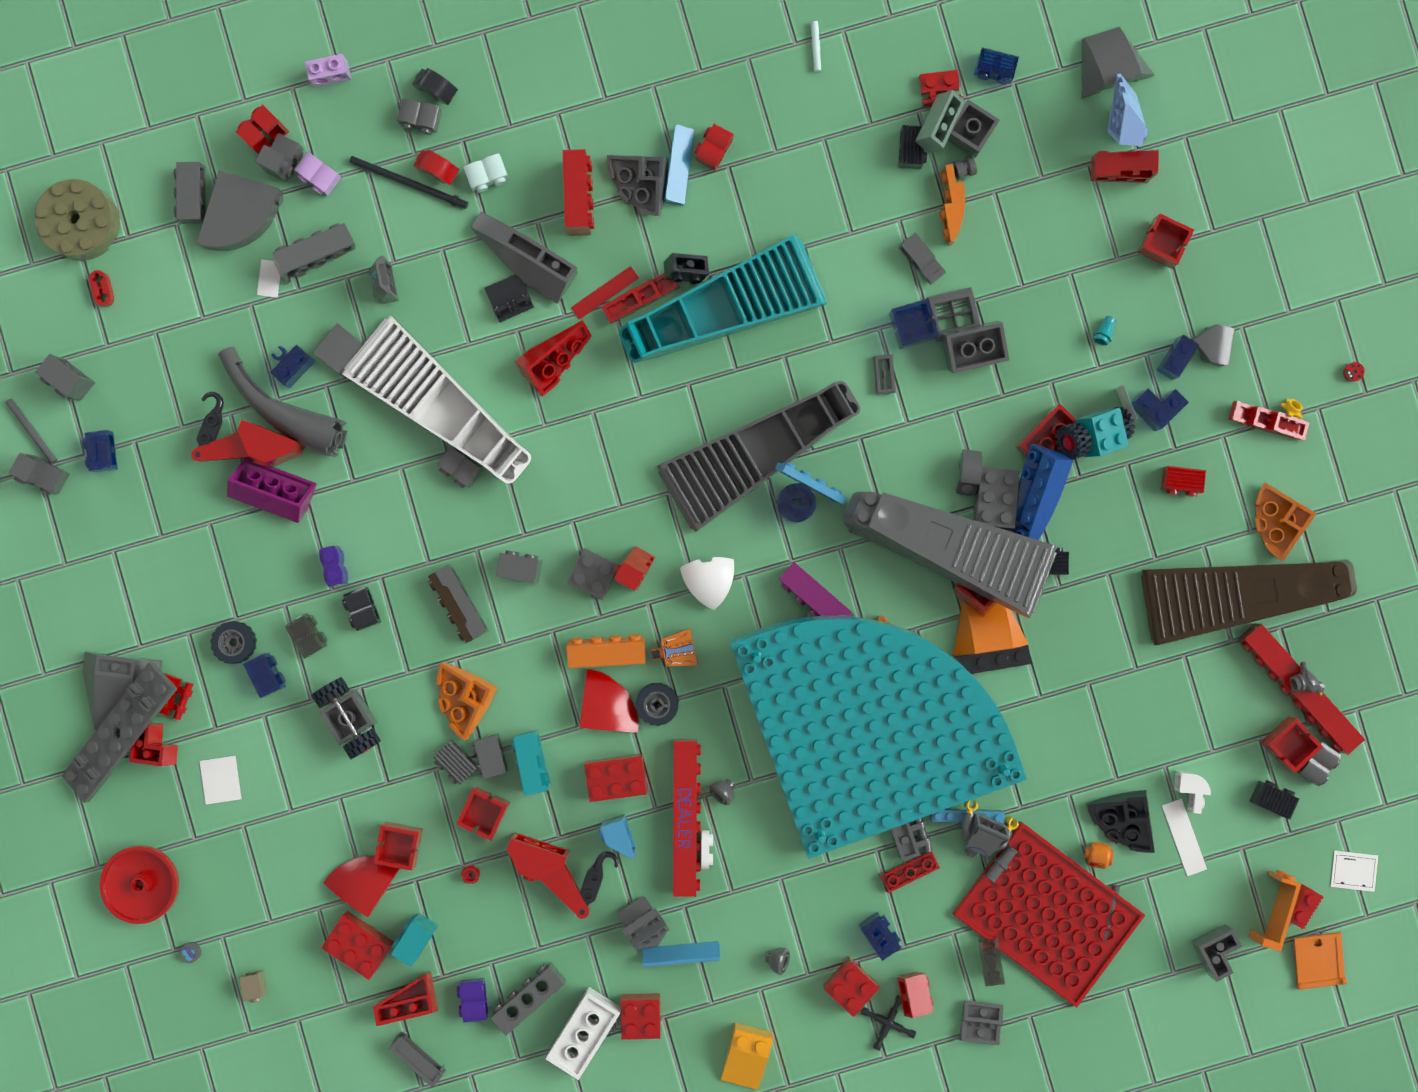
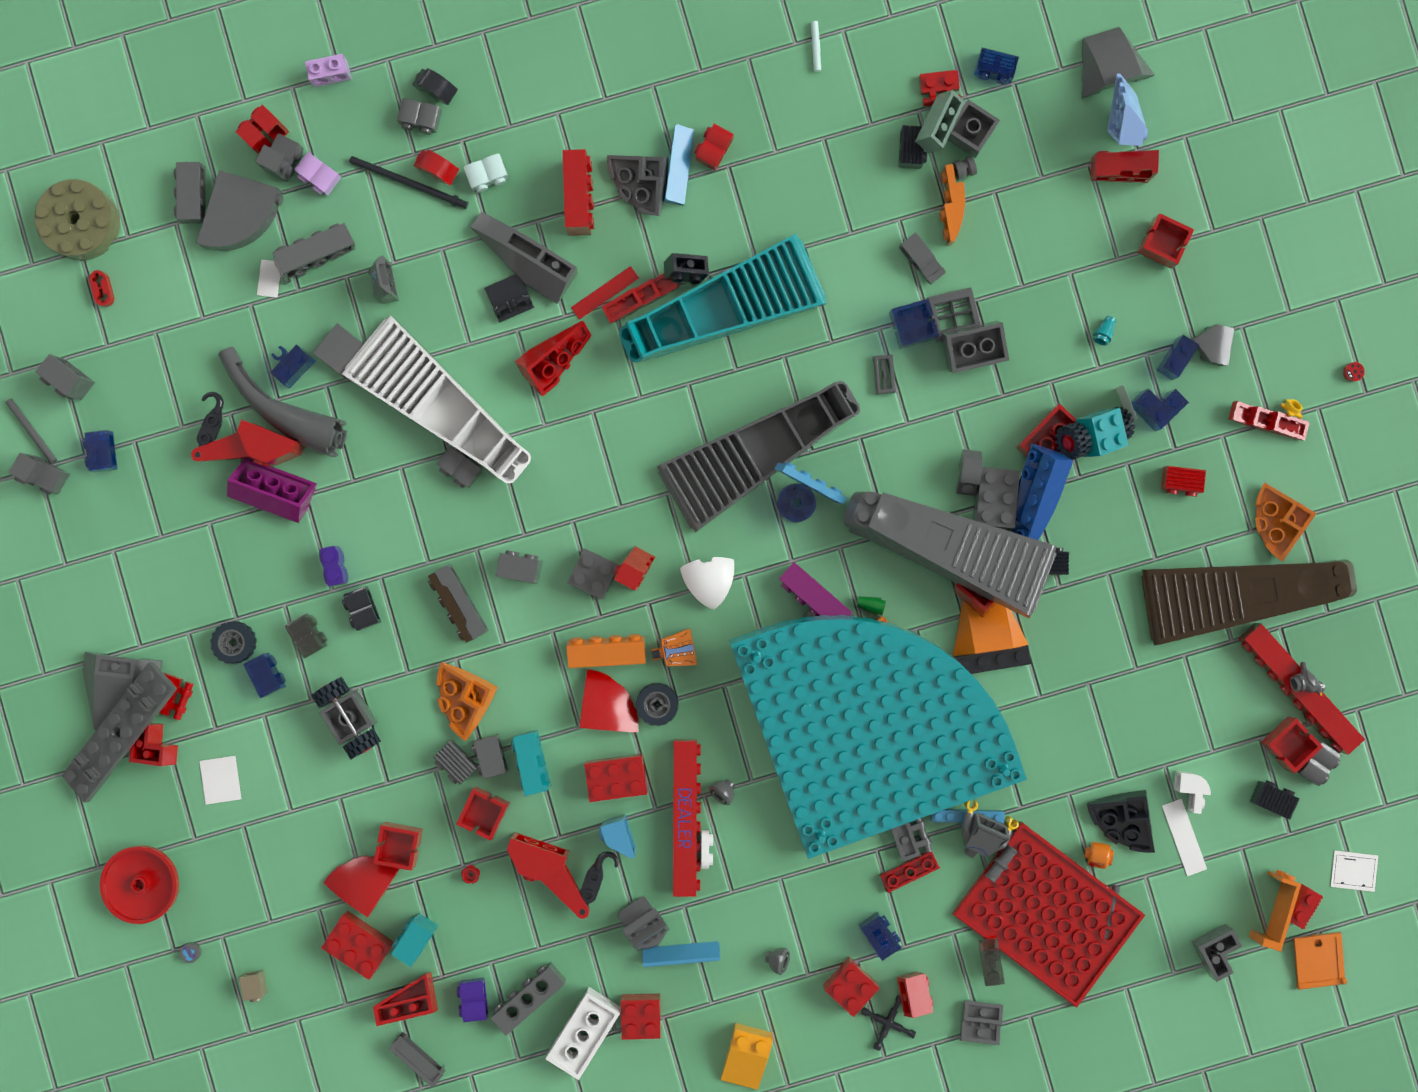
(873, 605): none -> green cone

